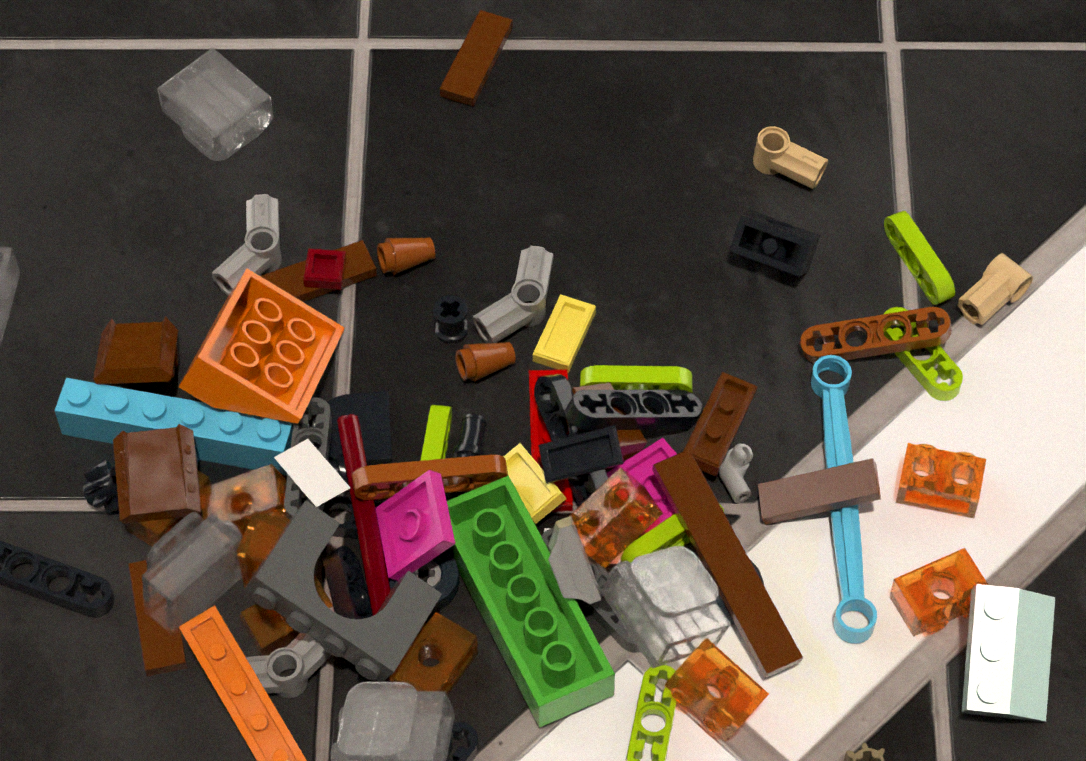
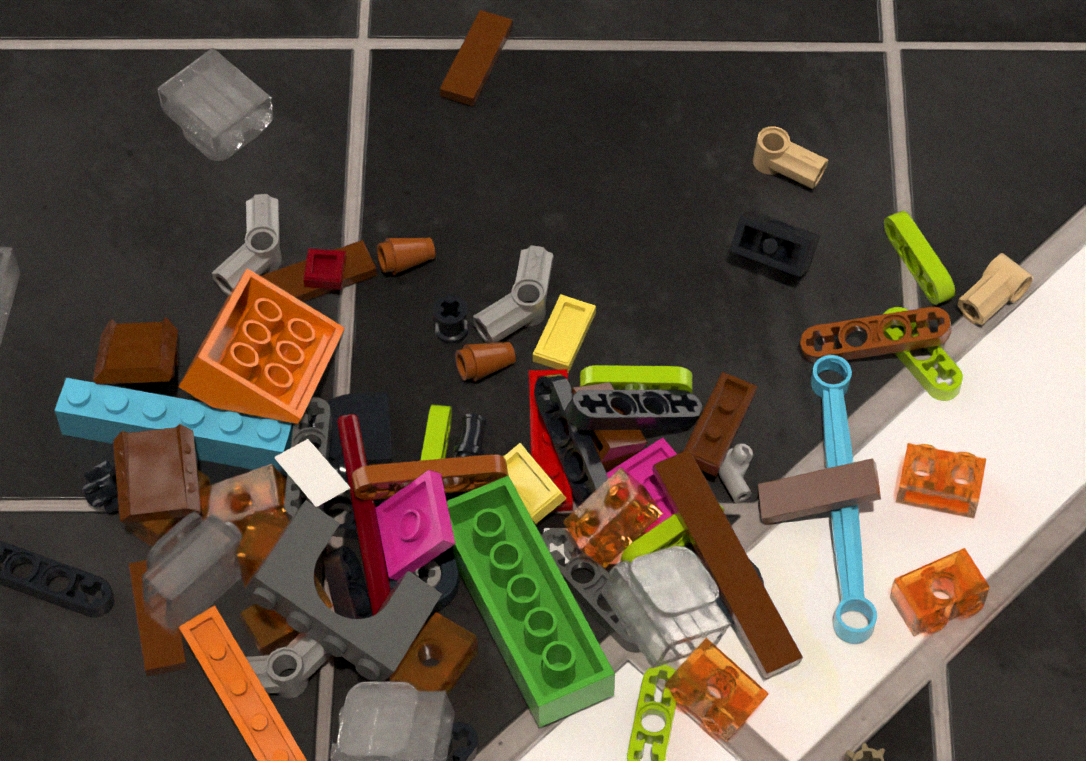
(571, 563): light grey slope -> none
(581, 454): black tile -> none
(1008, 653): light aqua slope -> none

